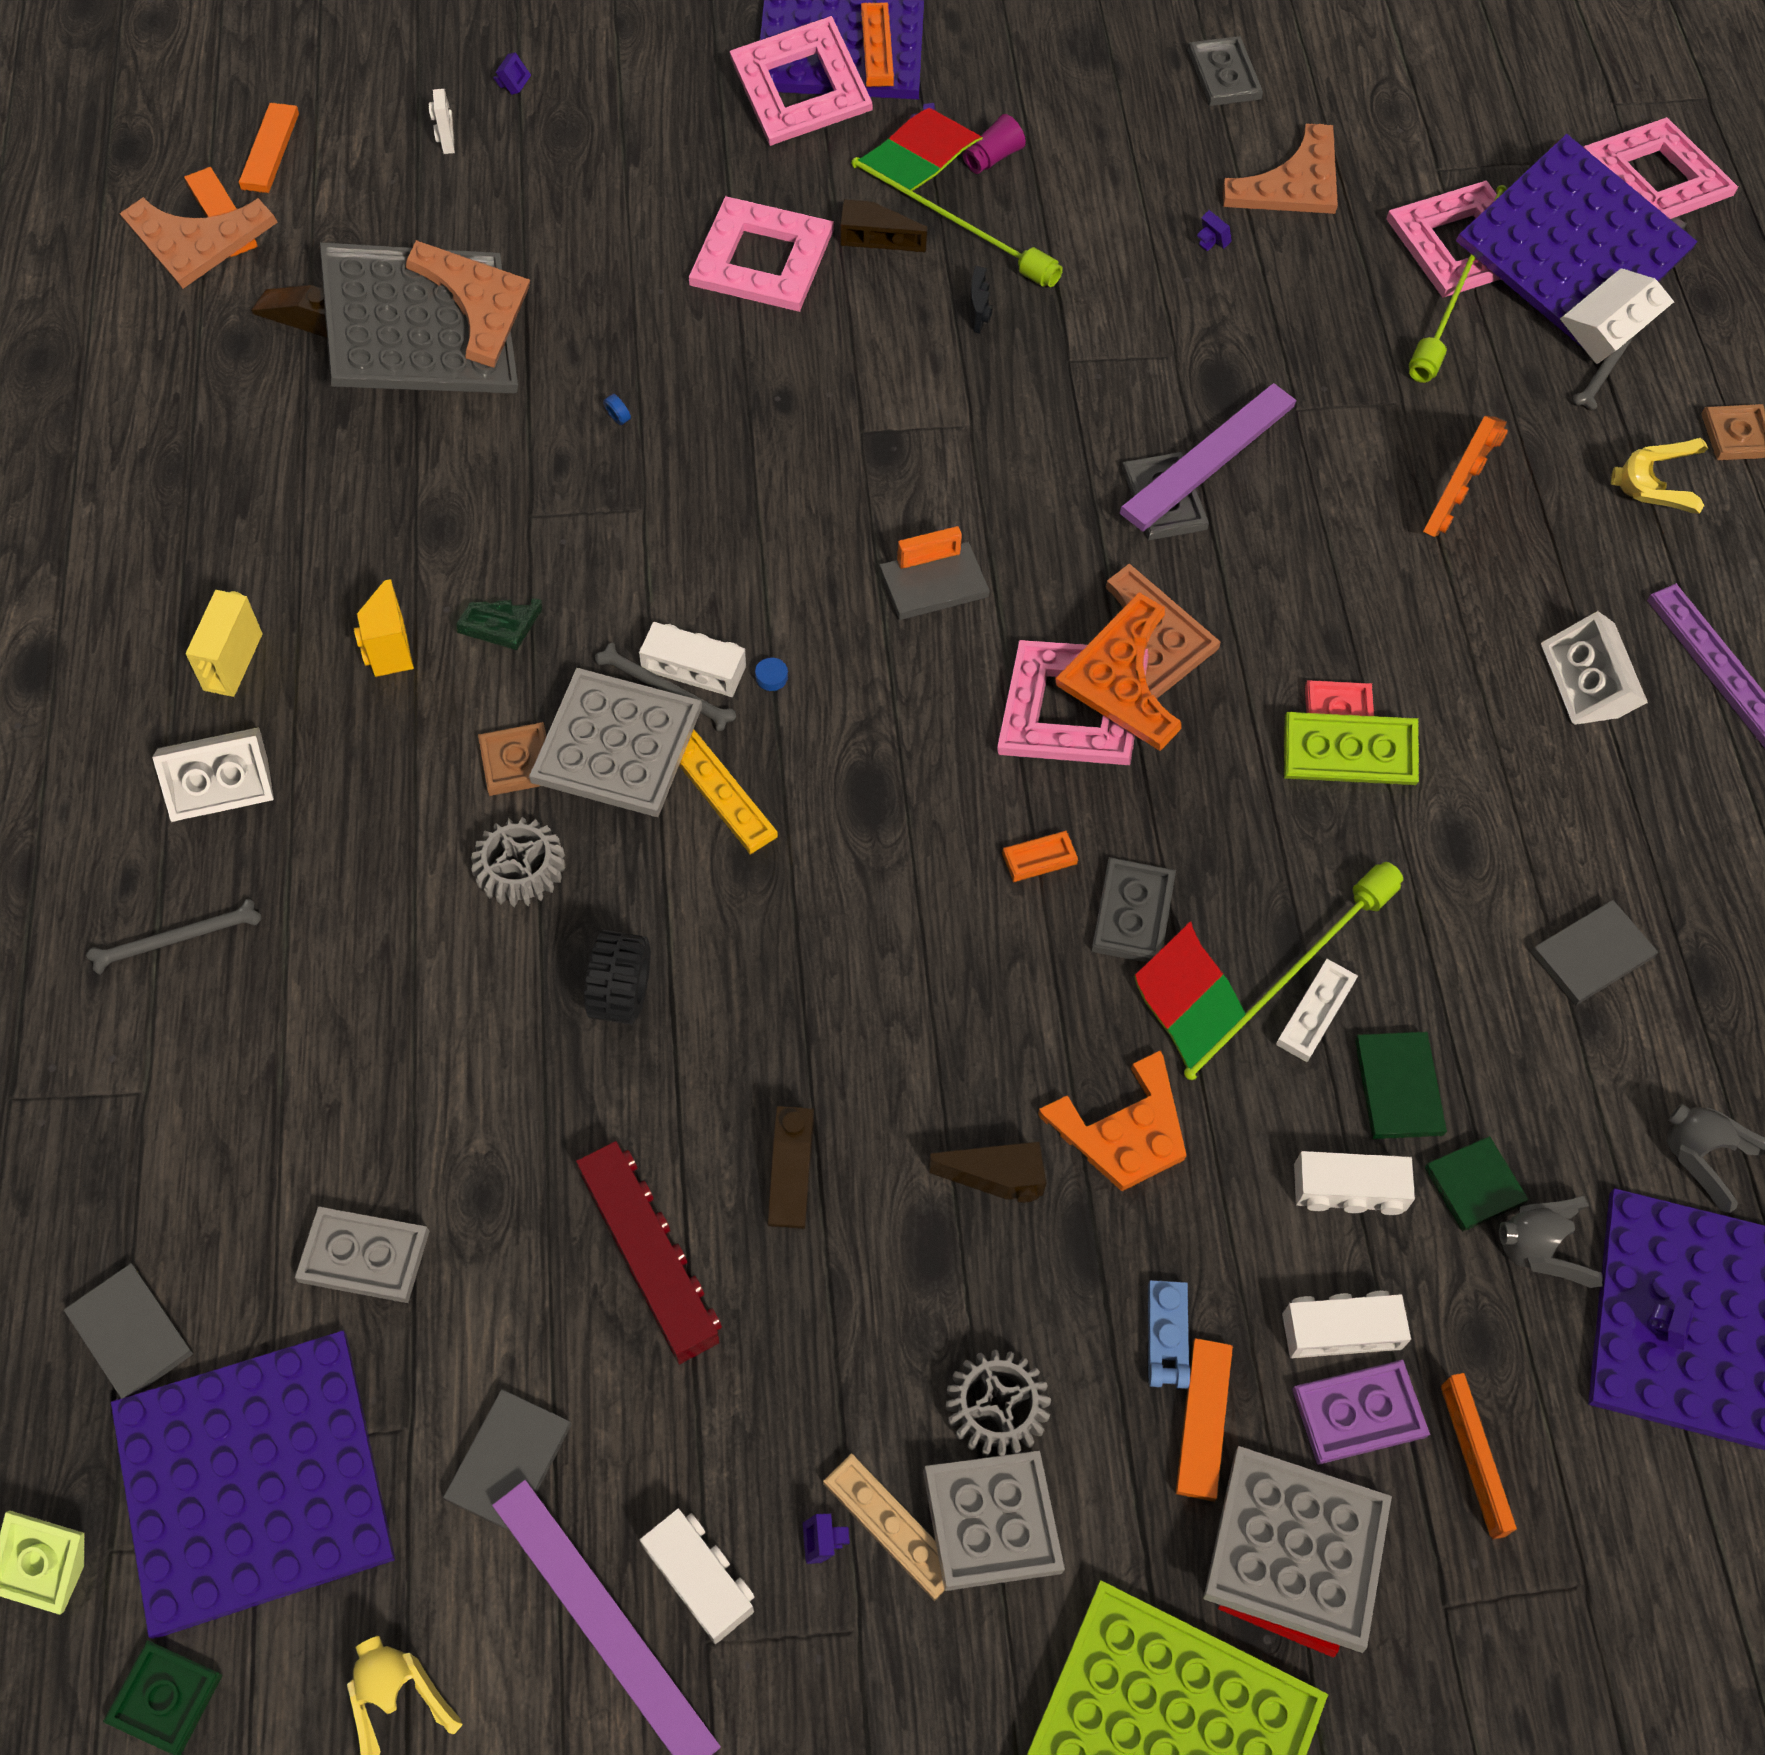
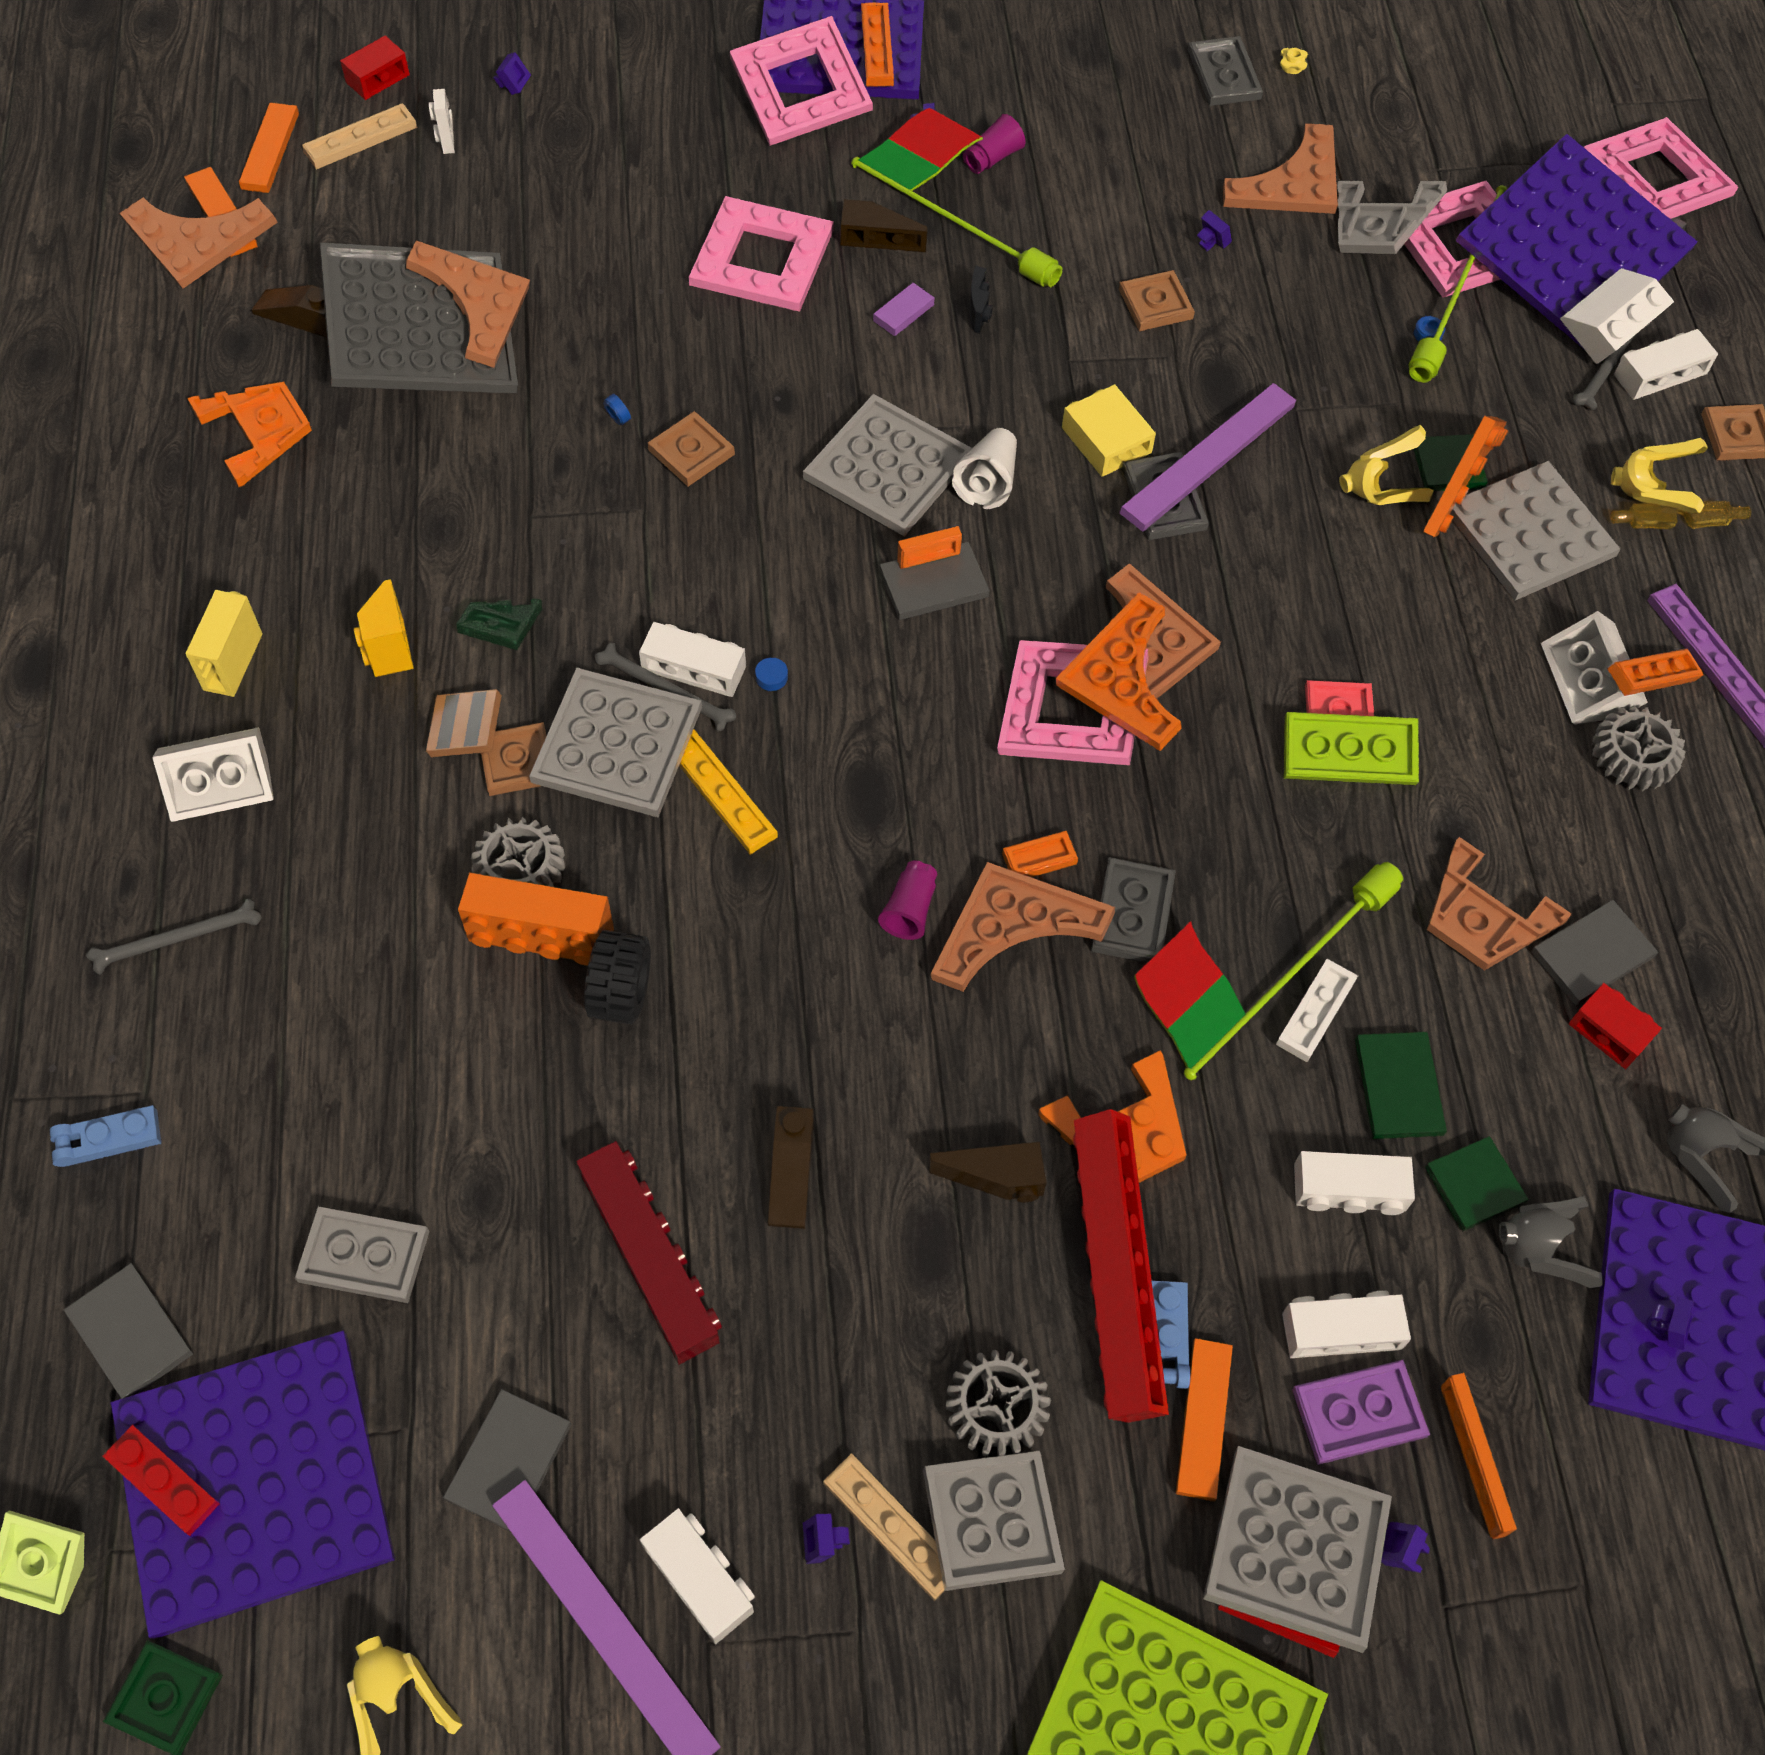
(105, 1136): none -> medium blue plate
(161, 1480): none -> red plate
(267, 418): none -> orange wing
(359, 136): none -> tan tile
(375, 67): none -> red brick
(464, 723): none -> medium nougat tile
(533, 917): none -> orange brick
(691, 448): none -> medium nougat plate
(887, 464): none -> light grey plate
(903, 309): none -> medium lavender tile
(910, 901): none -> magenta plant
(987, 470): none -> white cone
(1010, 910): none -> nougat plate
(1108, 430): none -> light yellow brick
(1119, 1268): none -> red brick
(1156, 300): none -> medium nougat tile
(1293, 60): none -> light yellow plate
(1365, 472): none -> light yellow piece
(1382, 226): none -> light grey wing
(1403, 1546): none -> dark purple tile
(1427, 327): none -> blue tile
(1439, 458): none -> dark green tile
(1479, 923): none -> nougat wing
(1533, 530): none -> light grey plate
(1615, 1025): none -> red brick
(1638, 748): none -> light grey gear
(1655, 671): none -> orange tile
(1665, 364): none -> white brick
(1665, 517): none -> clear yellow piece

